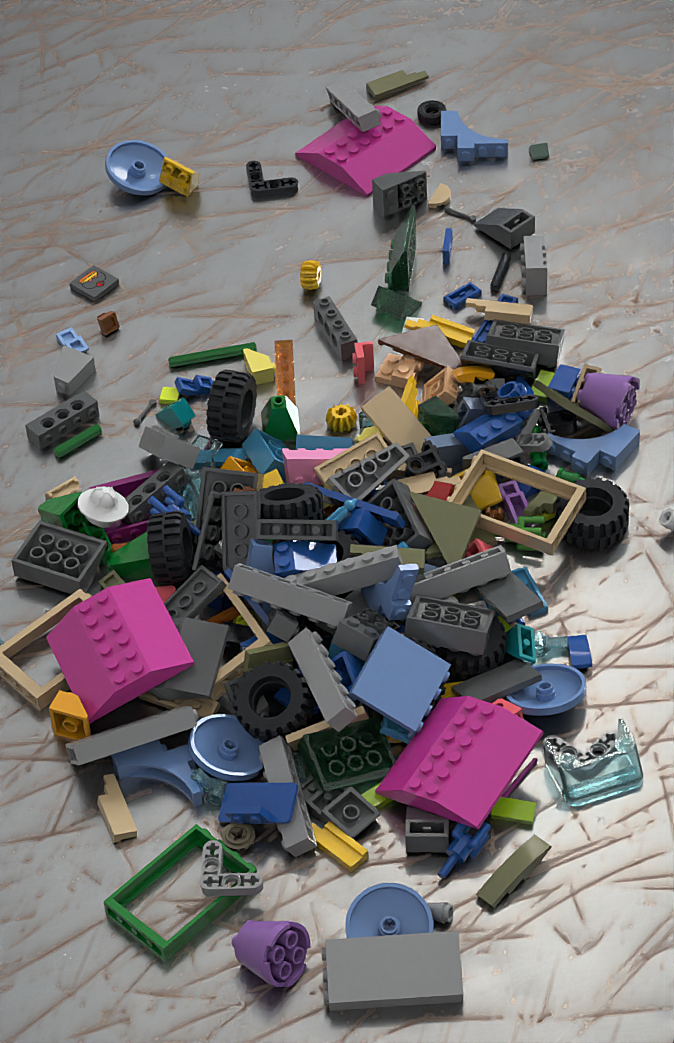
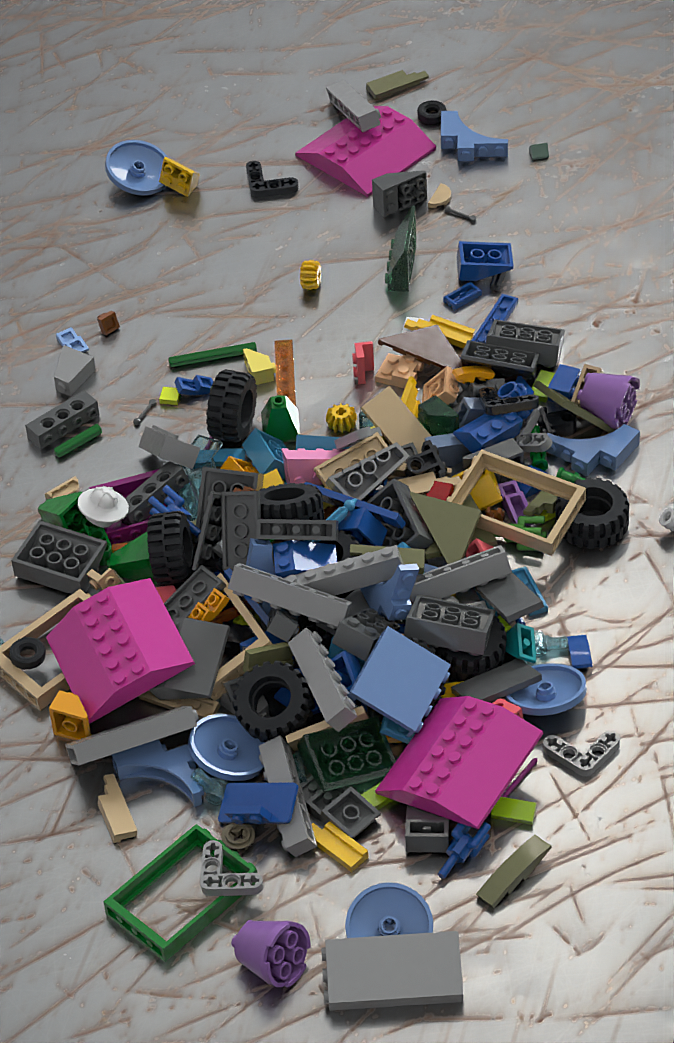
(27, 663): none -> black tyre
(94, 283): dark grey tile -> none
(103, 581): none -> tan bracket
(177, 414): teal slope -> none
(211, 608): none -> light orange slope
(334, 327): dark grey brick -> none
(356, 436): none -> light grey beam
(394, 303): clear green slope -> none
(441, 911): light grey cone -> none
(447, 245): blue tile -> none
(483, 259): none -> blue slope
(502, 310): tan piece -> none
(507, 225): dark grey slope -> none
(535, 265): light grey wedge -> none
(598, 776): clear light blue windscreen -> none

